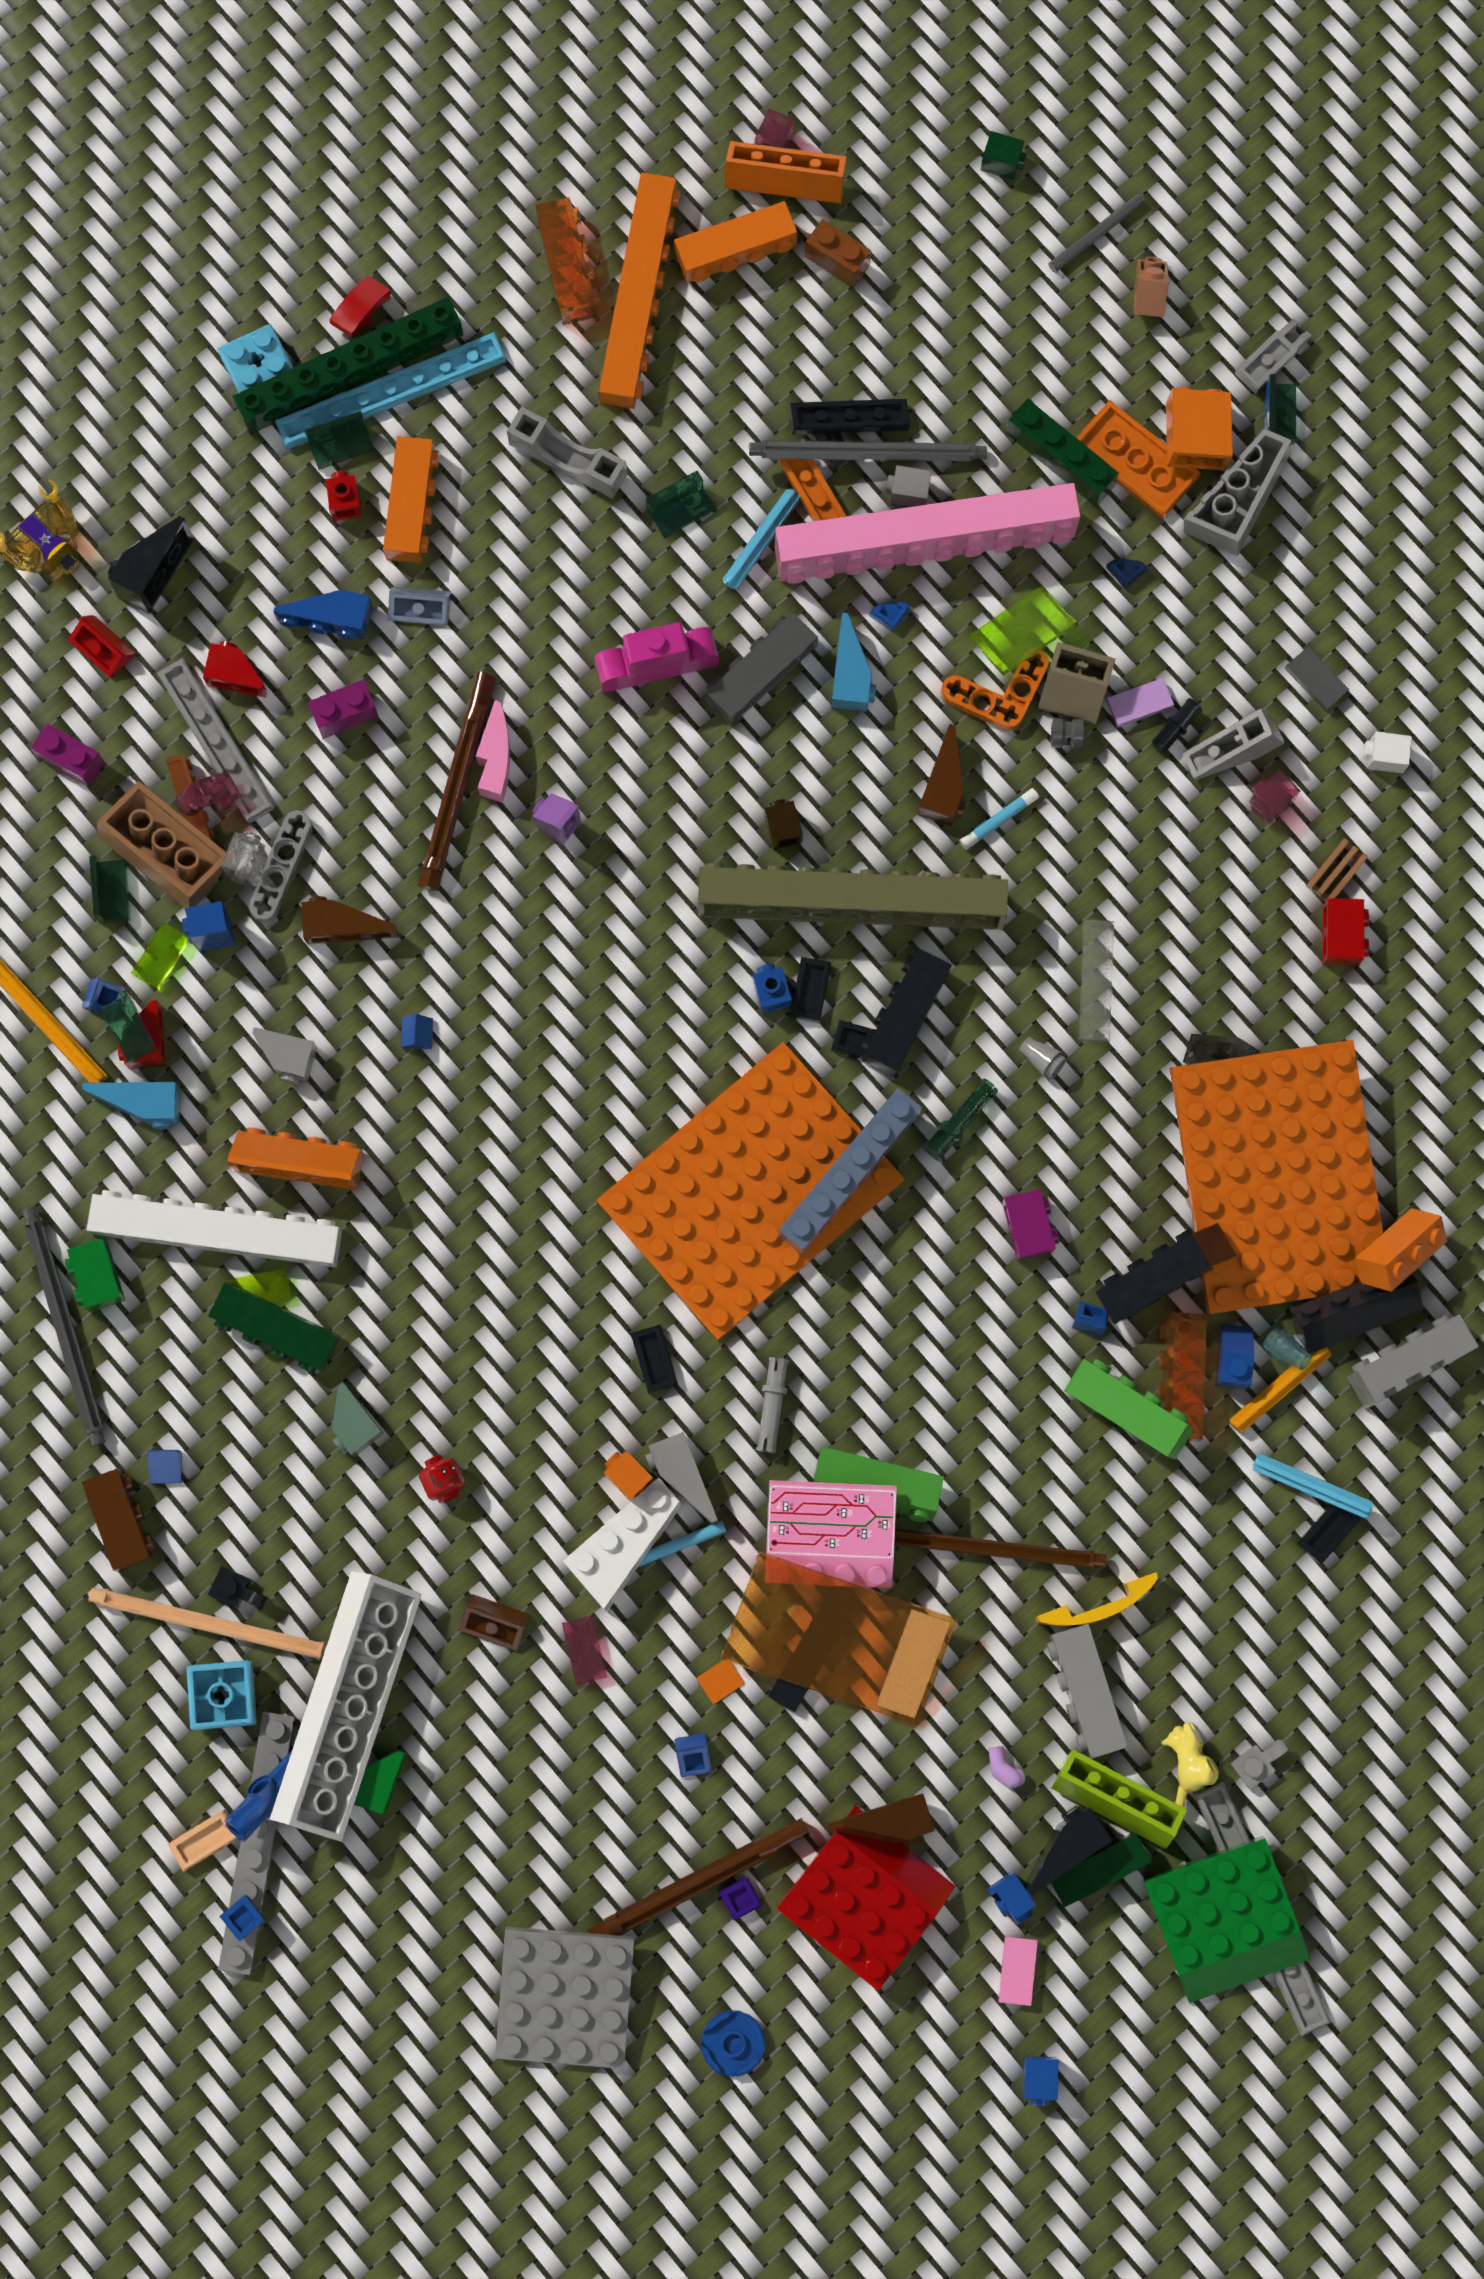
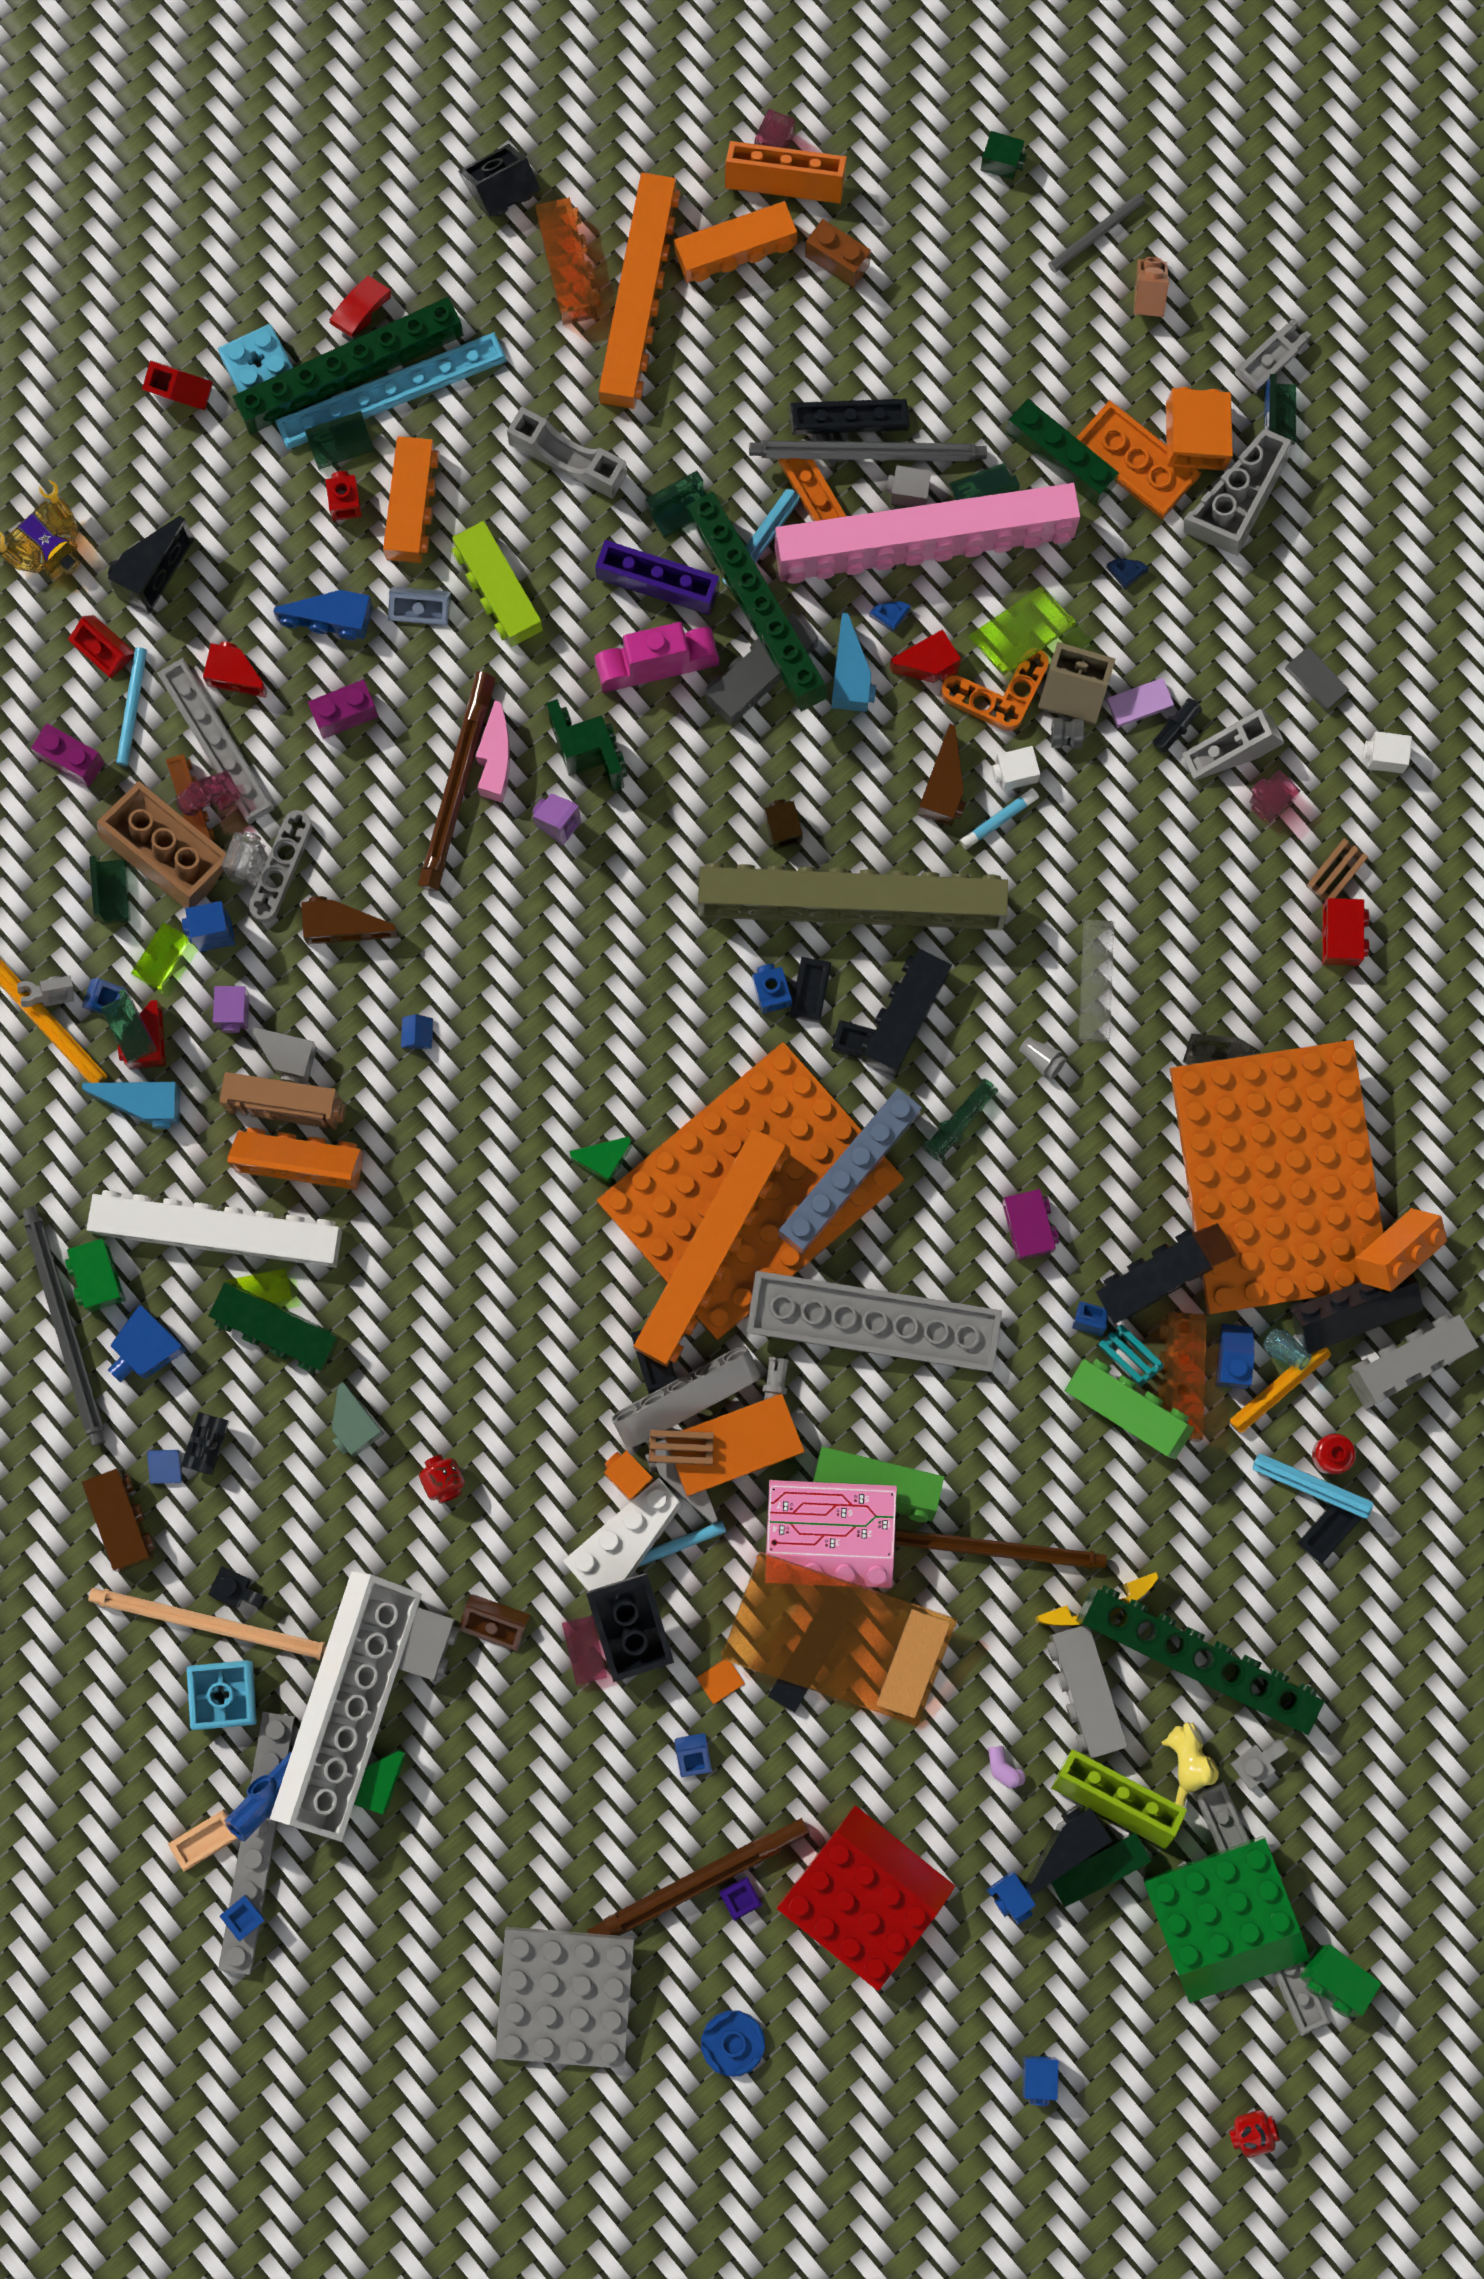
(50, 992): none -> light grey plate
(131, 706): none -> medium azure bar
(143, 1346): none -> blue torso
(177, 385): none -> red slope
(205, 1443): none -> black hips
(231, 1008): none -> medium lavender brick
(282, 1101): none -> medium nougat door
(428, 1644): none -> light grey brick
(497, 584): none -> lime brick
(500, 180): none -> black slope
(587, 744): none -> dark green bracket
(603, 1158): none -> green slope
(629, 1627): none -> black slope
(657, 577): none -> dark purple brick
(686, 1396): none -> light grey beam
(708, 1448): none -> medium nougat tile
(710, 1247): none -> orange brick
(741, 1444): none -> orange tile
(757, 602): none -> dark green brick
(874, 1321): none -> light grey plate
(892, 1823): reddish brown slope -> none
(928, 660): none -> red slope
(984, 483): none -> clear green panel
(1016, 768): none -> white brick
(1017, 1971): bright pink tile -> none
(1114, 1339): none -> teal tile
(1254, 2133): none -> red head
(1299, 1714): none -> dark green brick
(1333, 1454): none -> red head
(1340, 1981): none -> green brick

